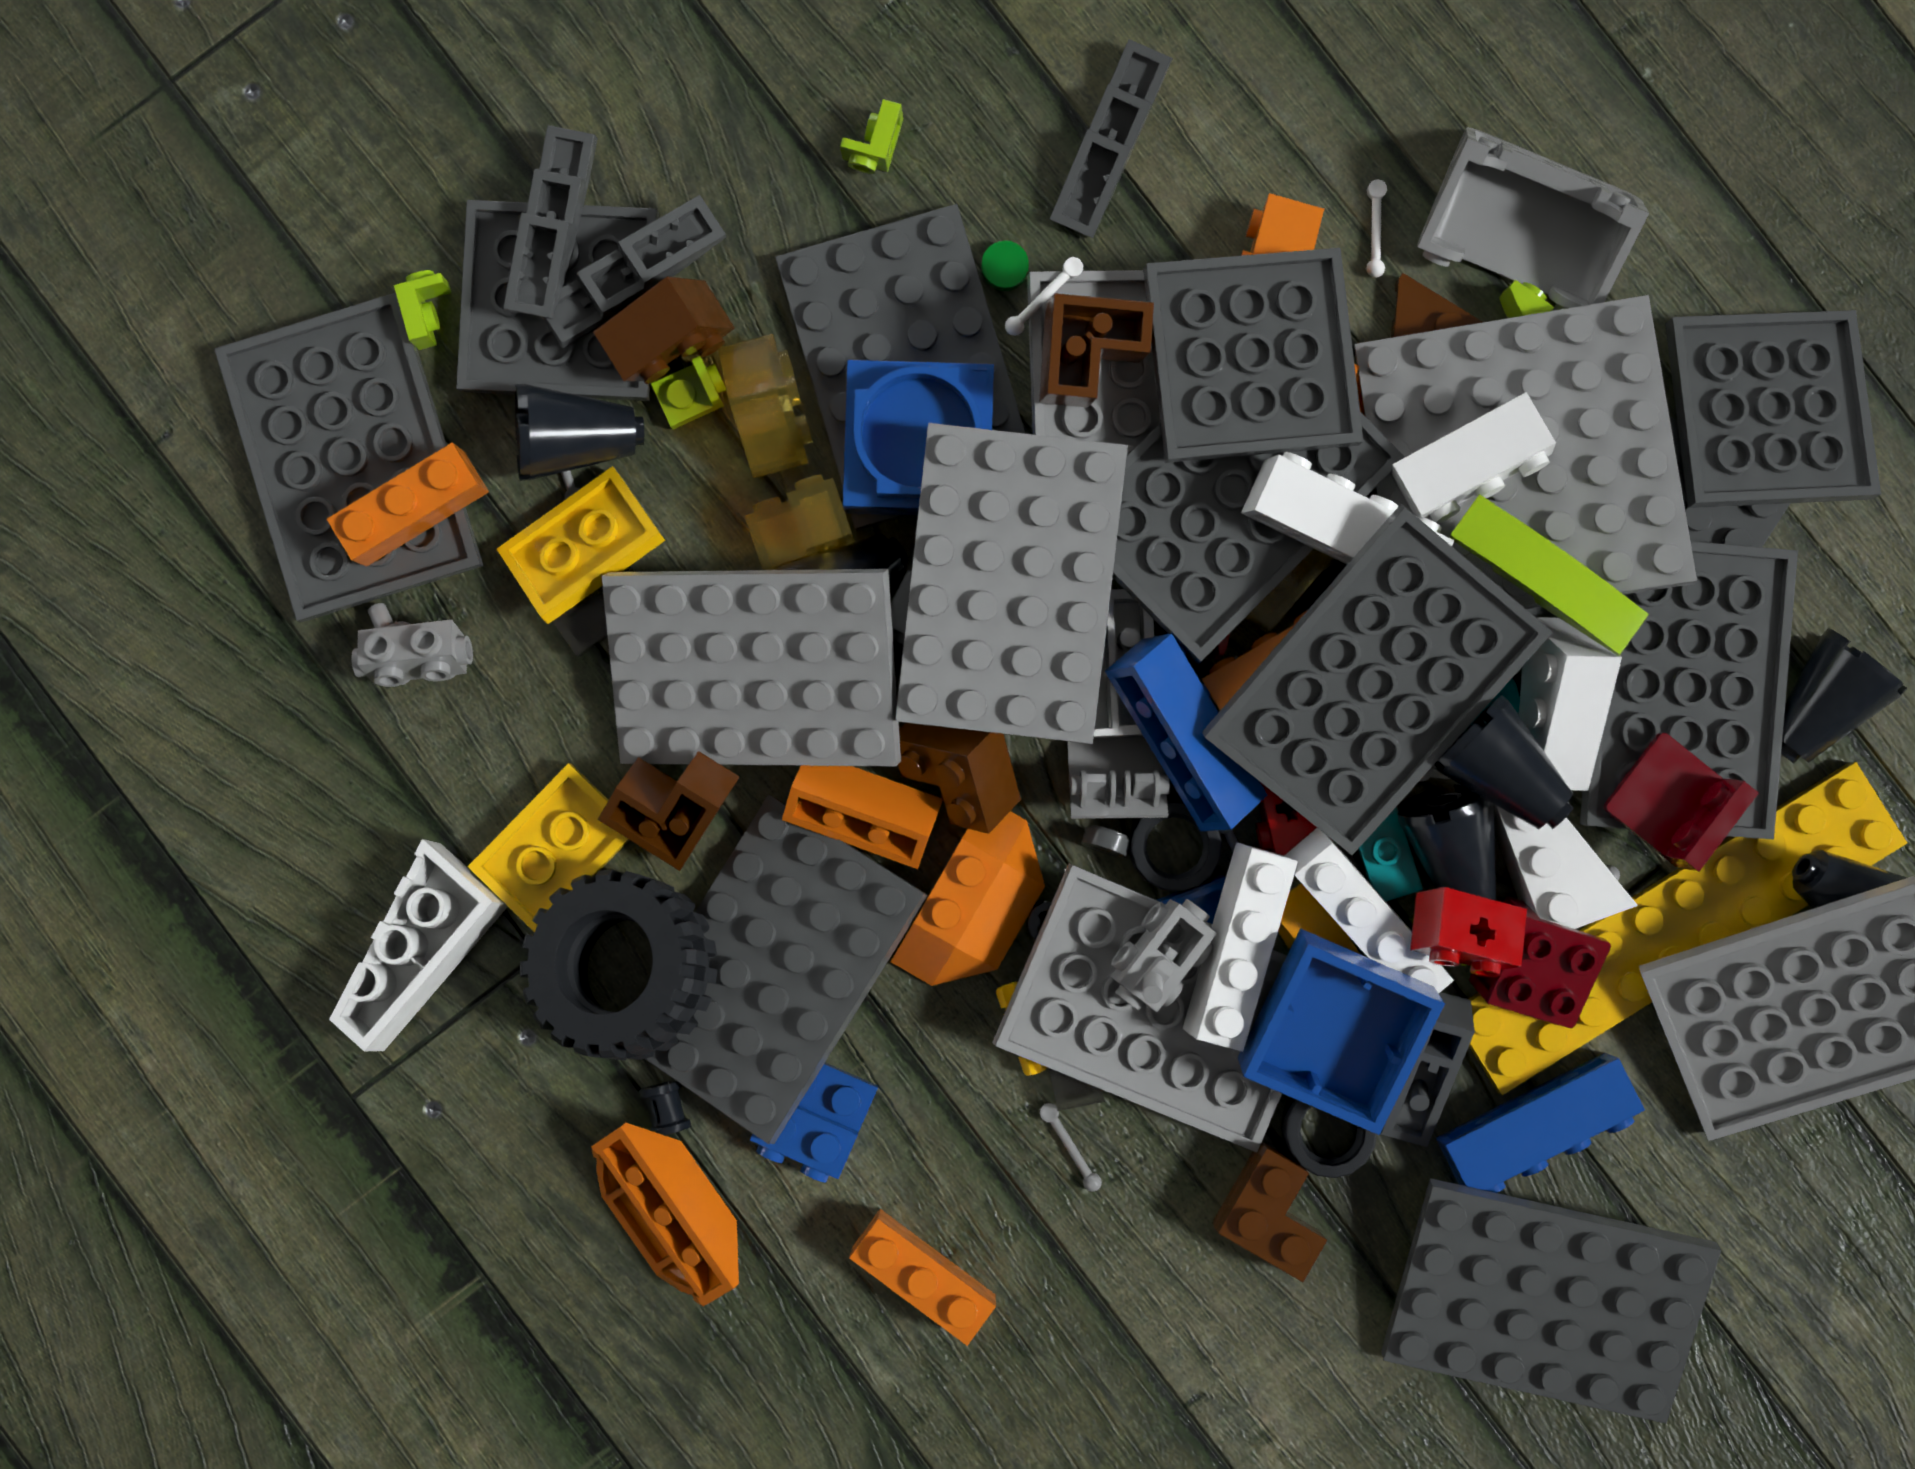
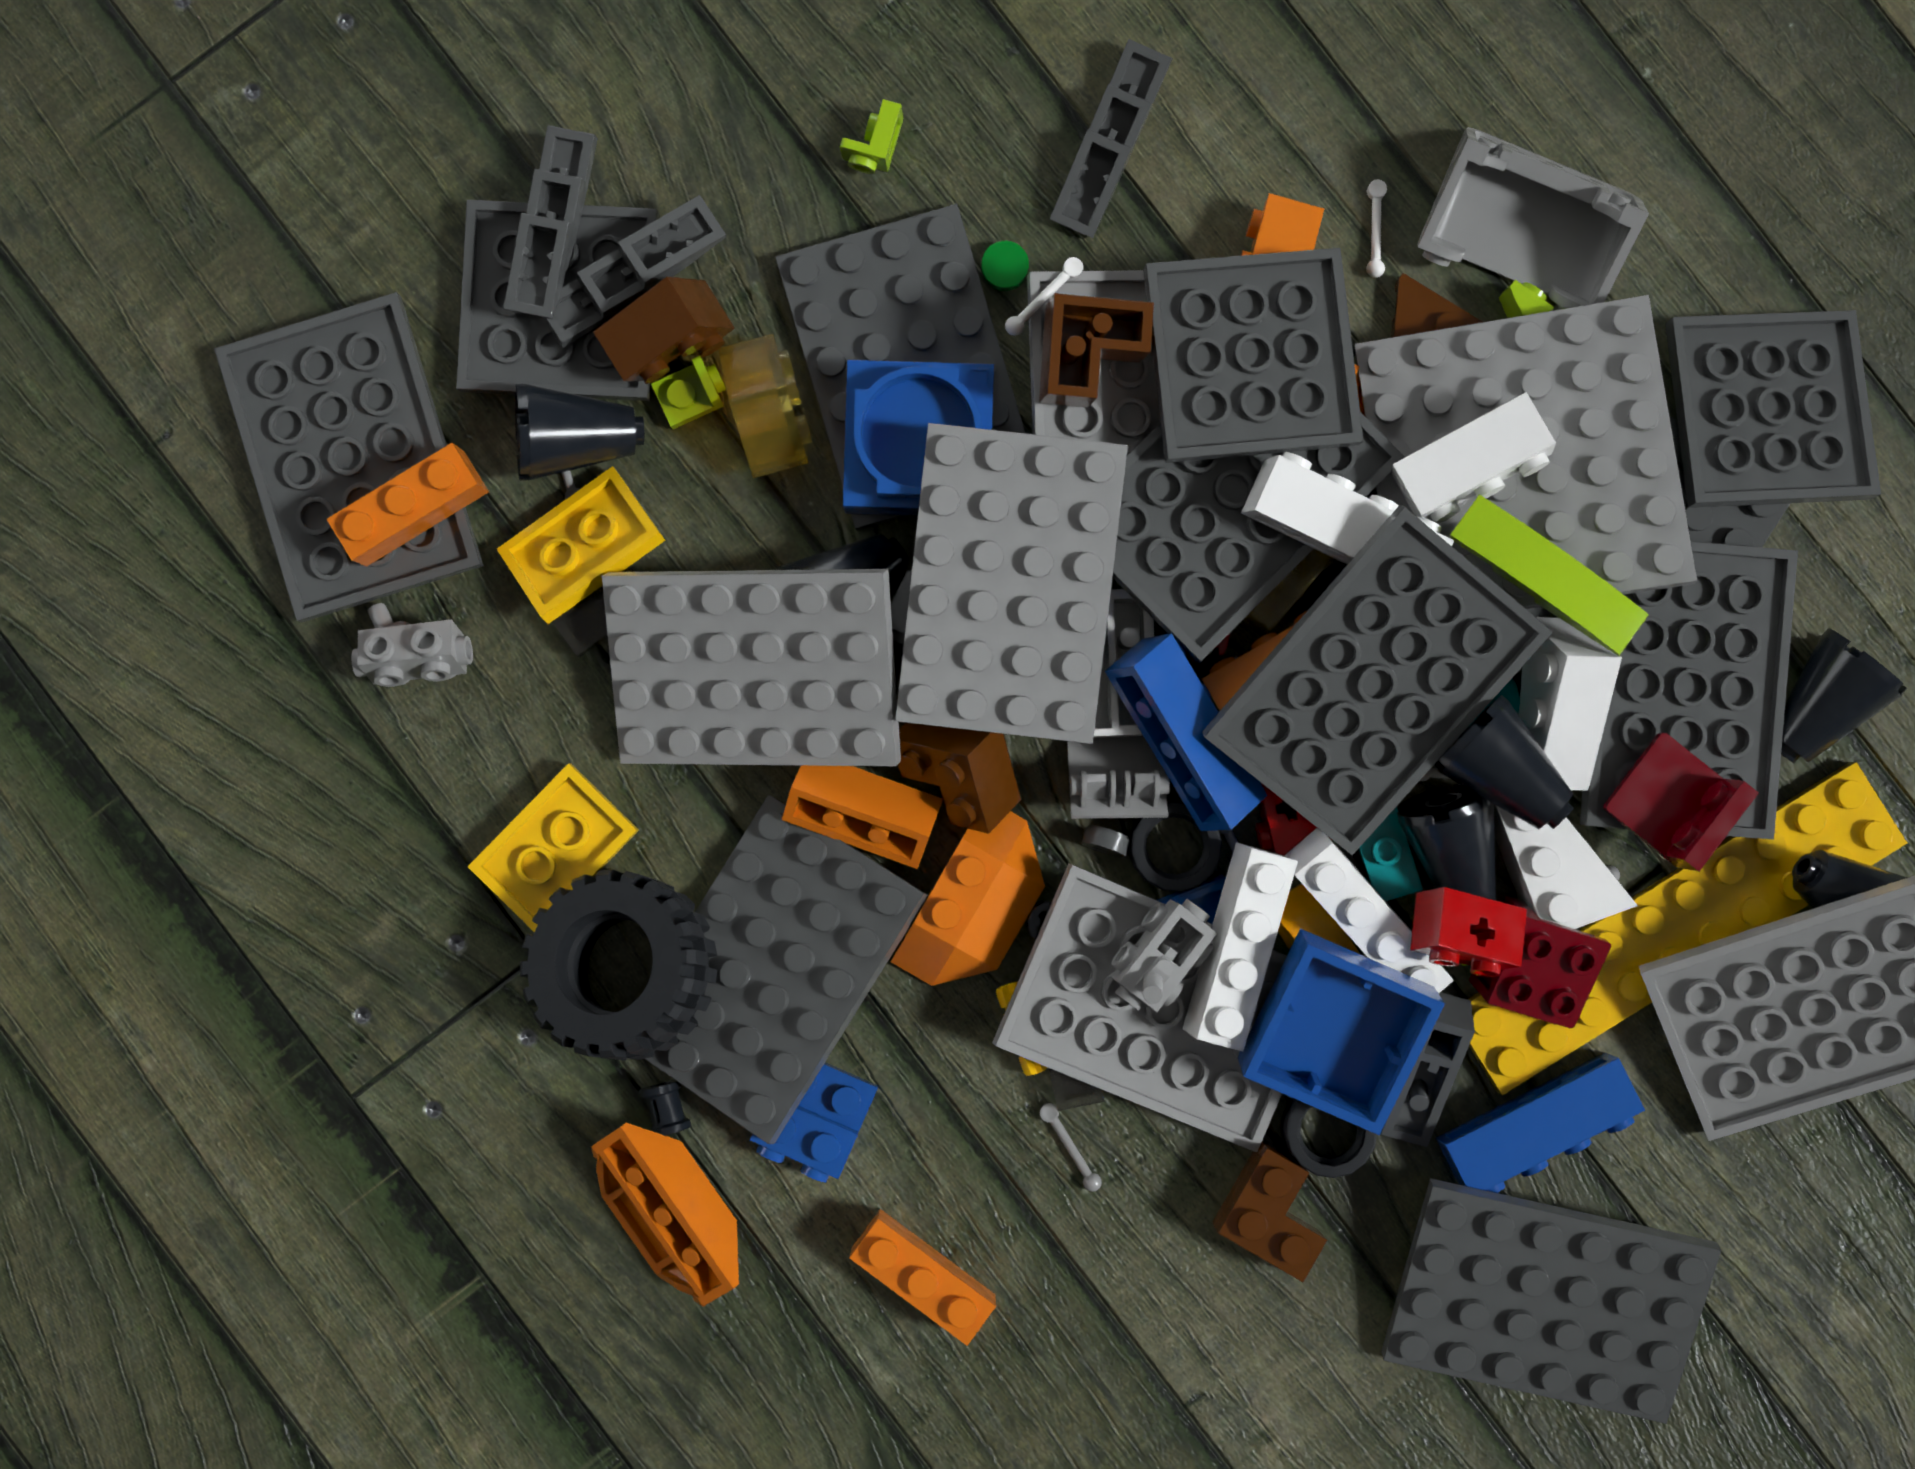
(421, 316): lime bracket -> none
(425, 935): white wedge -> none
(666, 813): reddish brown brick -> none
(799, 527): clear yellow brick -> none

